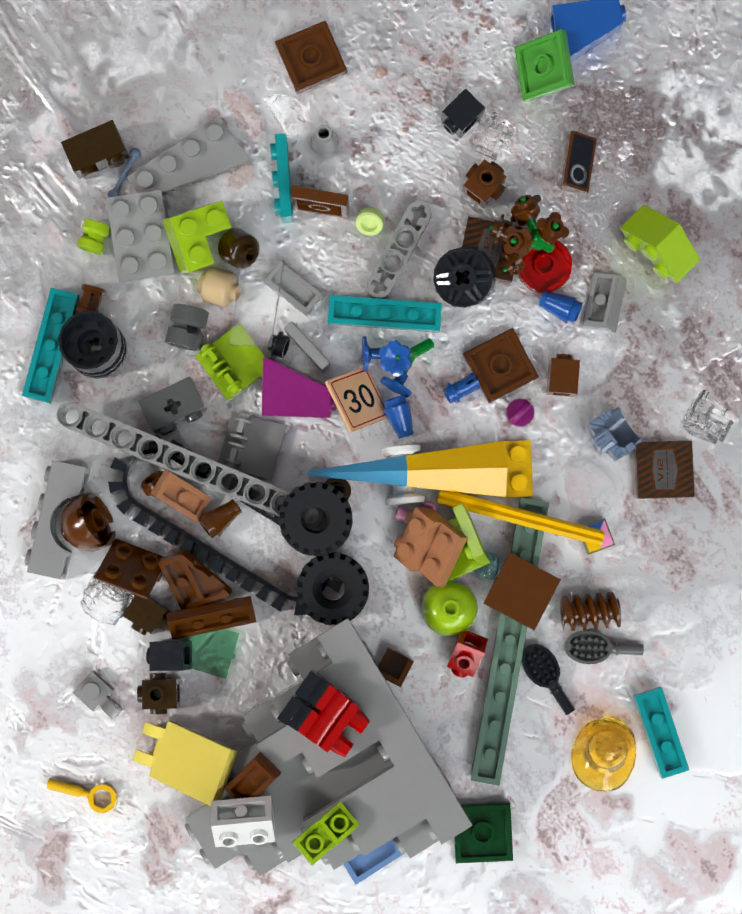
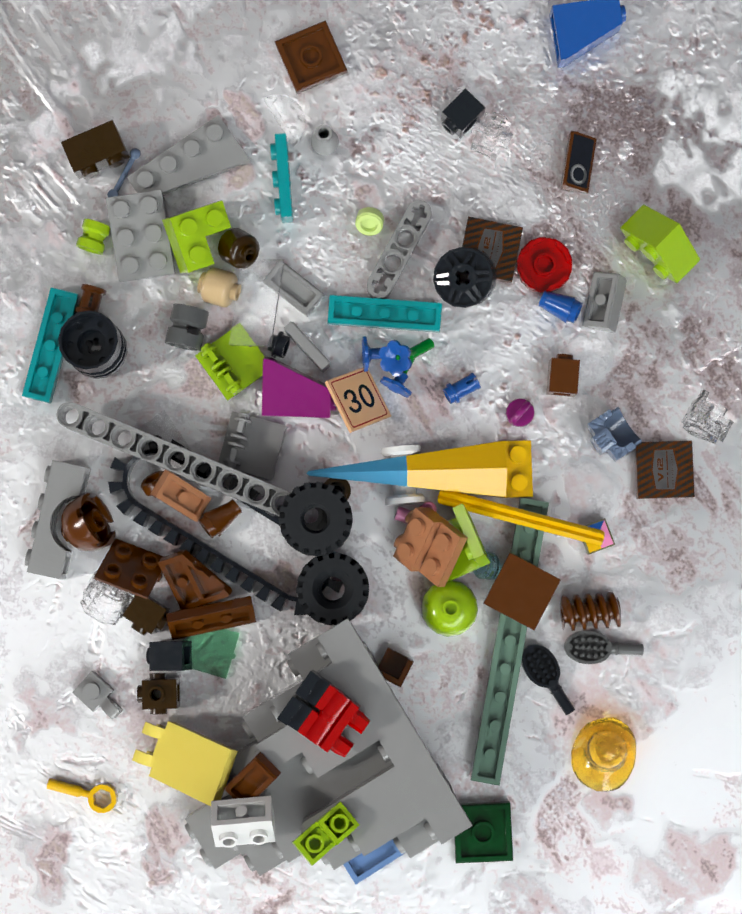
(157, 404): dark grey brick -> none
(320, 202): reddish brown tile -> none
(399, 415): blue cone -> none
(467, 654): red brick -> none
(480, 191): reddish brown brick -> none
(500, 365): reddish brown tile -> none
(538, 236): reddish brown plant -> none
(544, 65): bright green tile -> none
(661, 732): teal plate -> none

